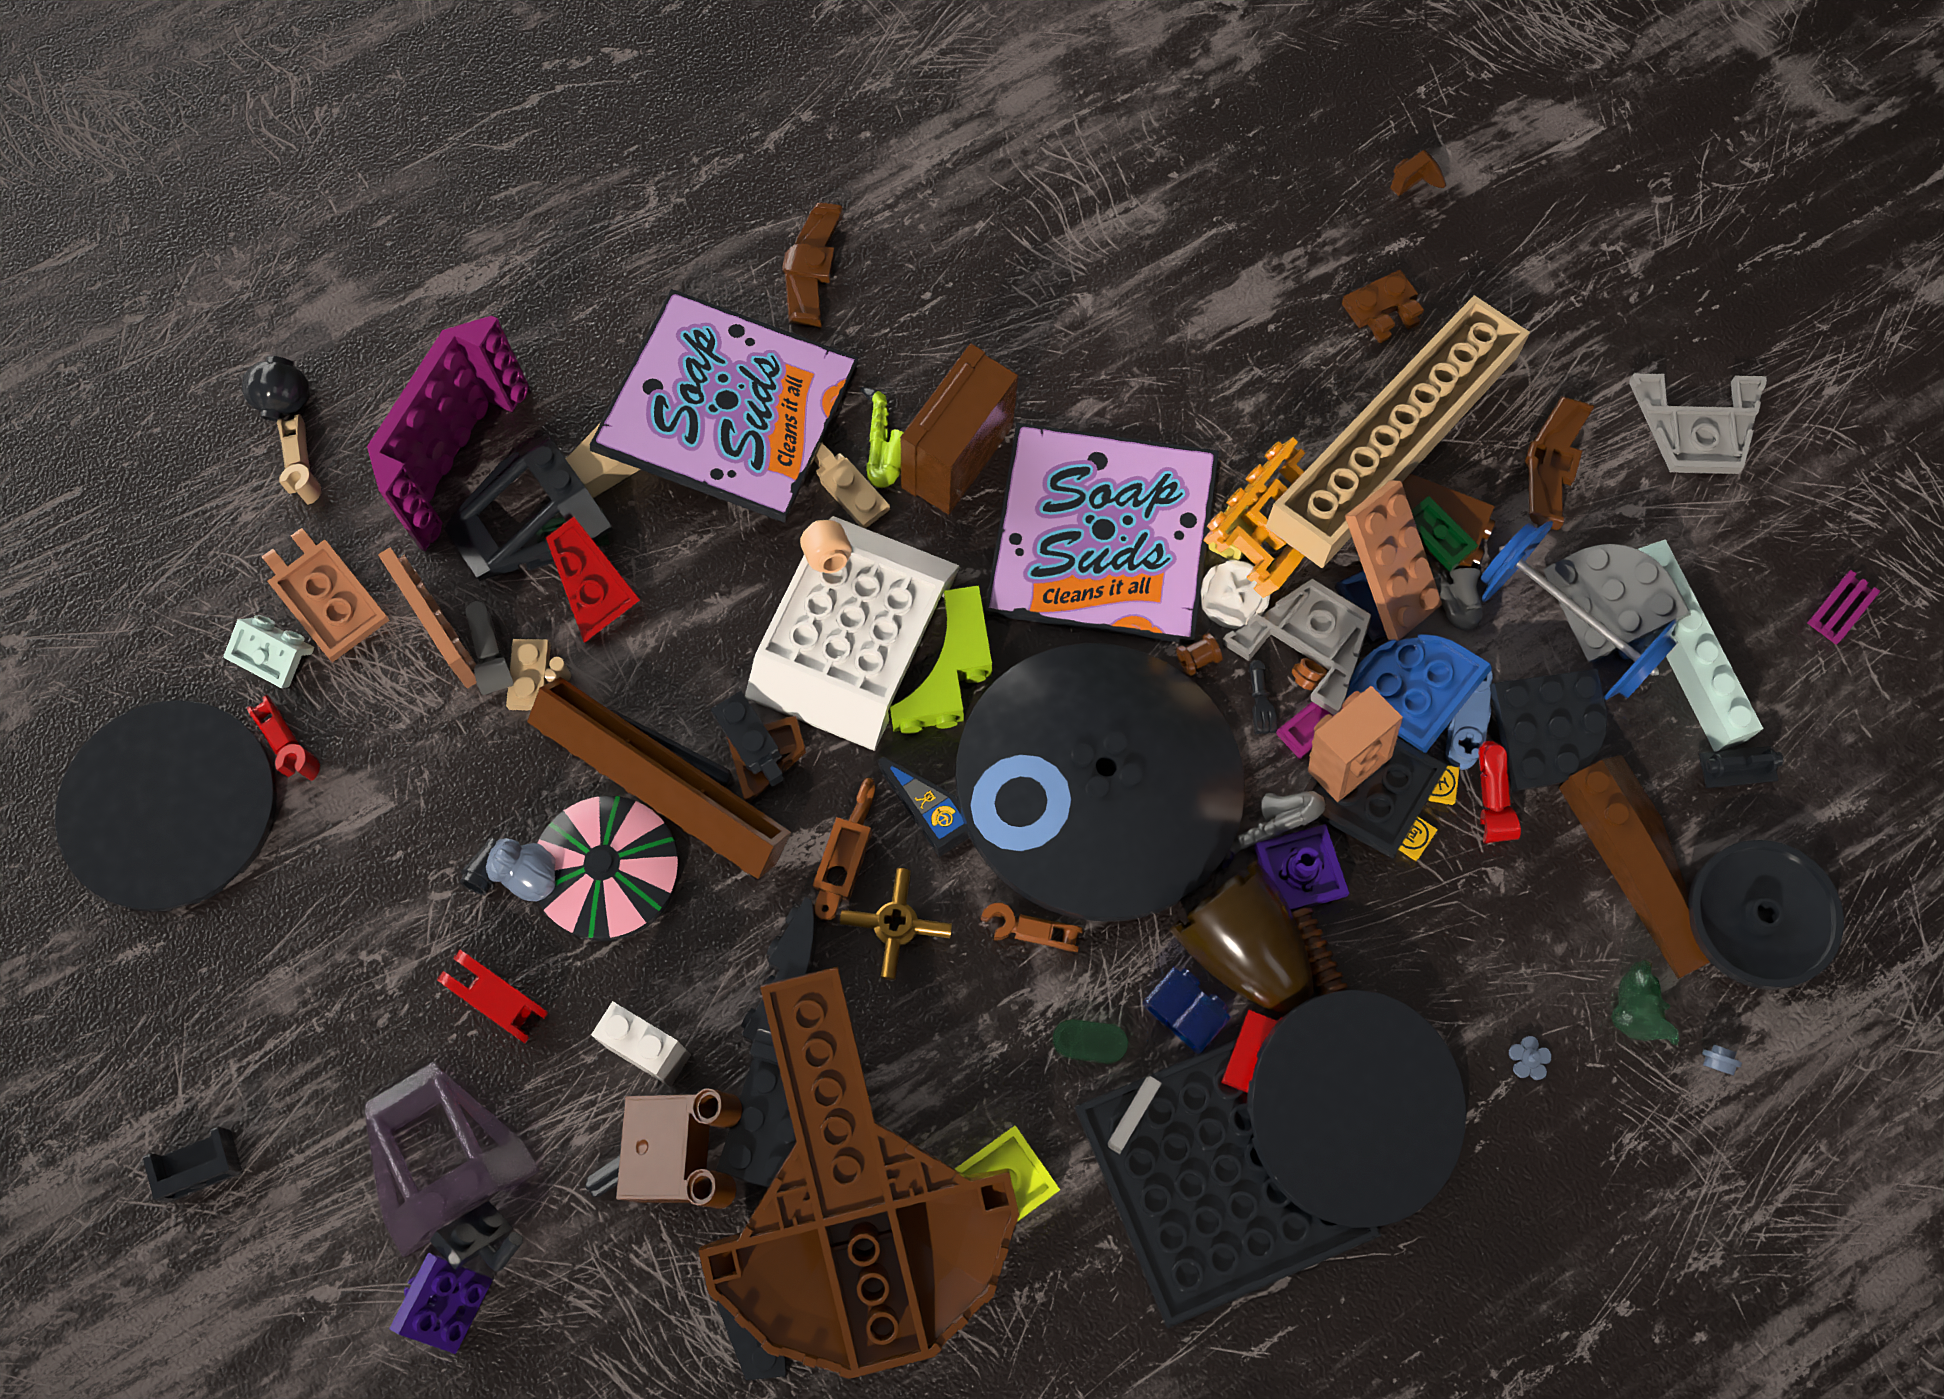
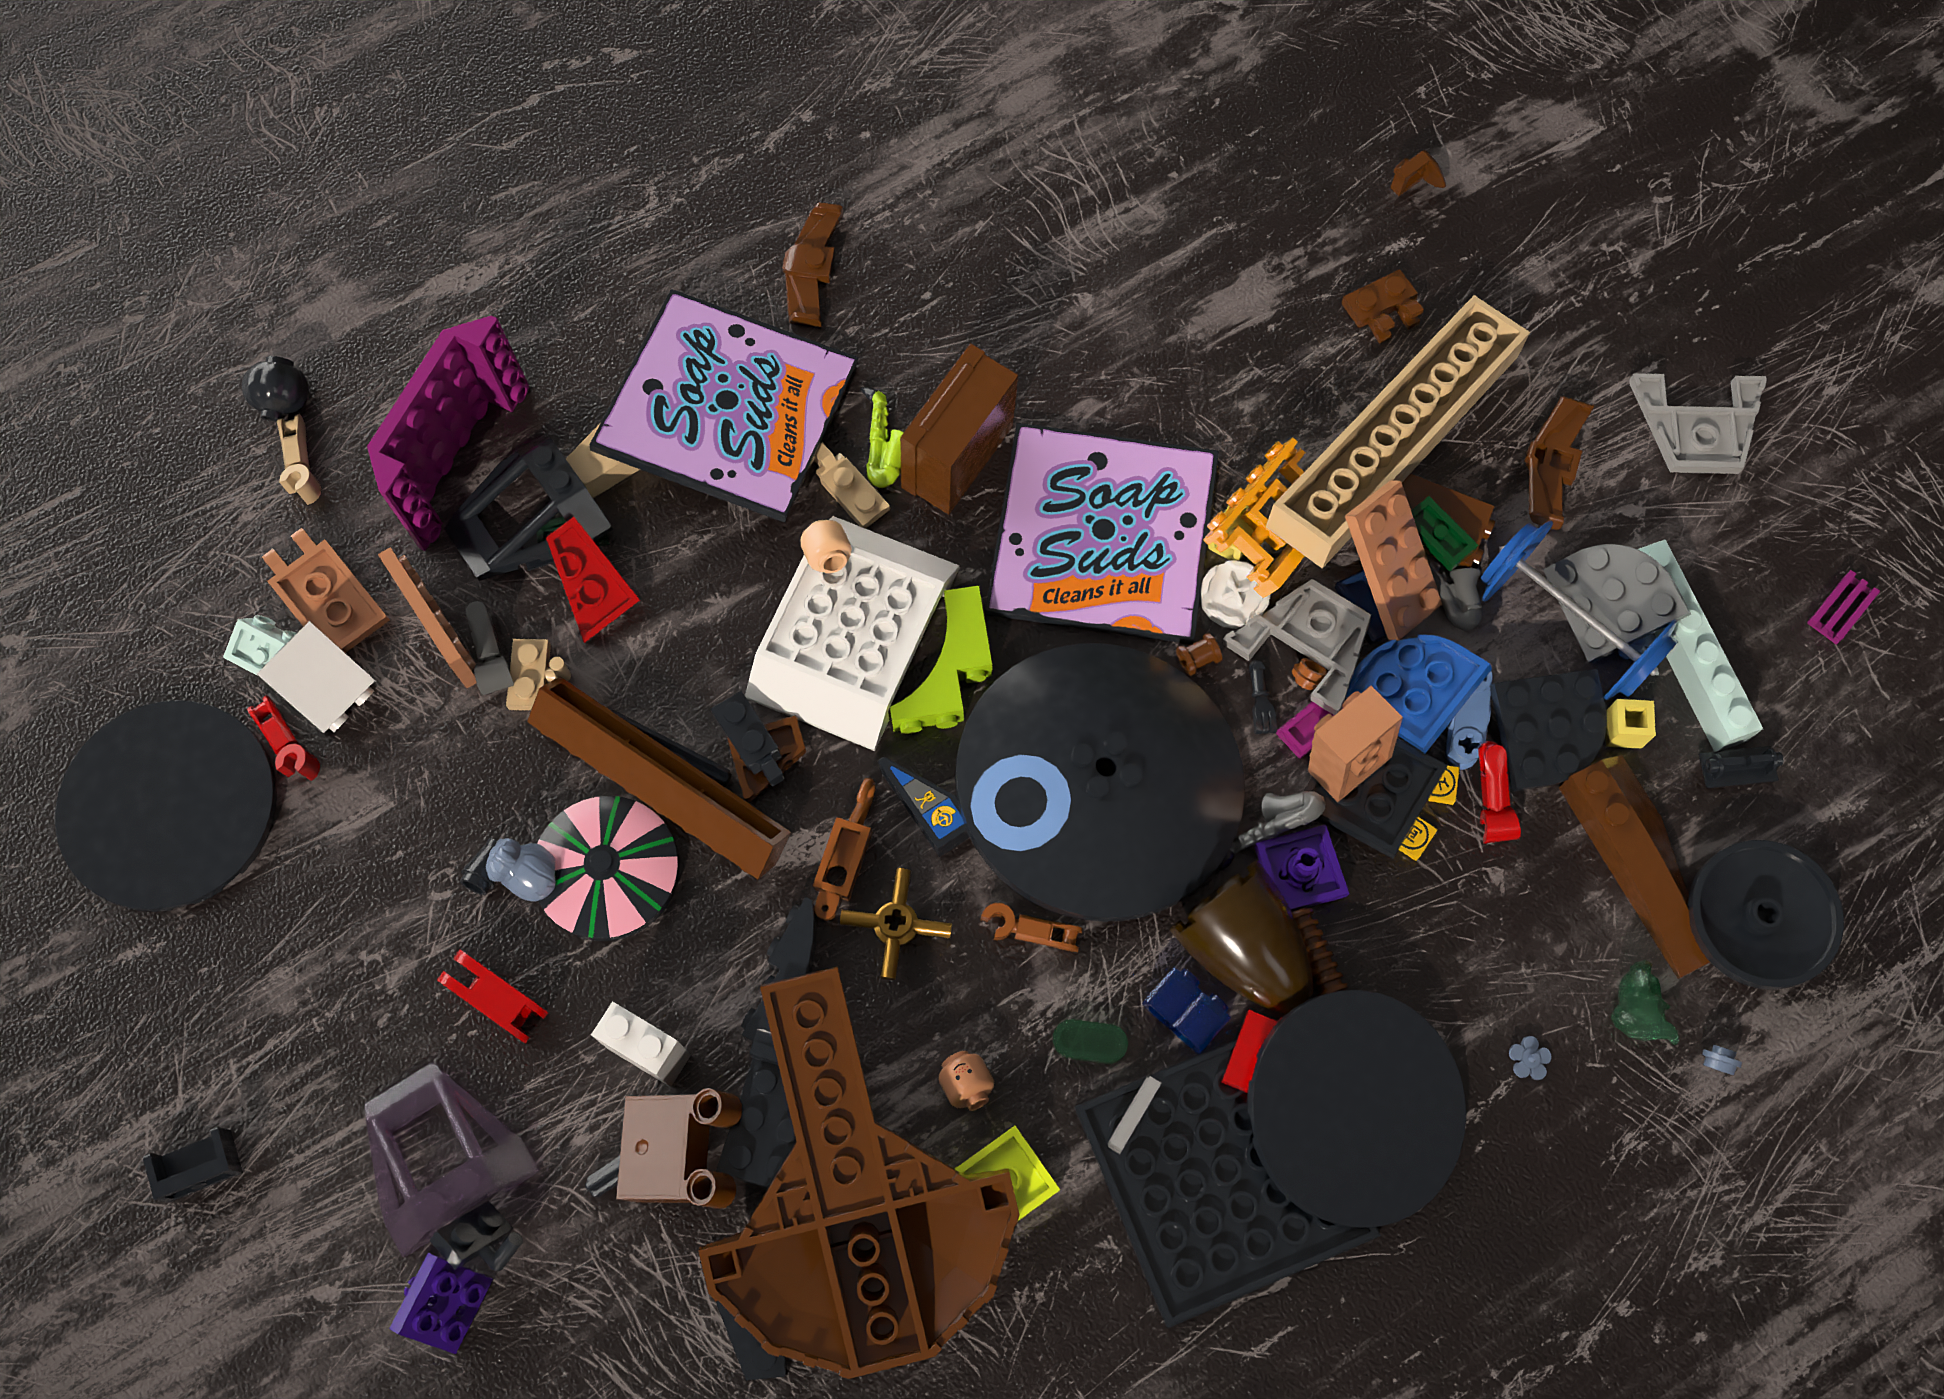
(317, 678): none -> white brick
(966, 1080): none -> nougat head
(1630, 723): none -> light yellow brick

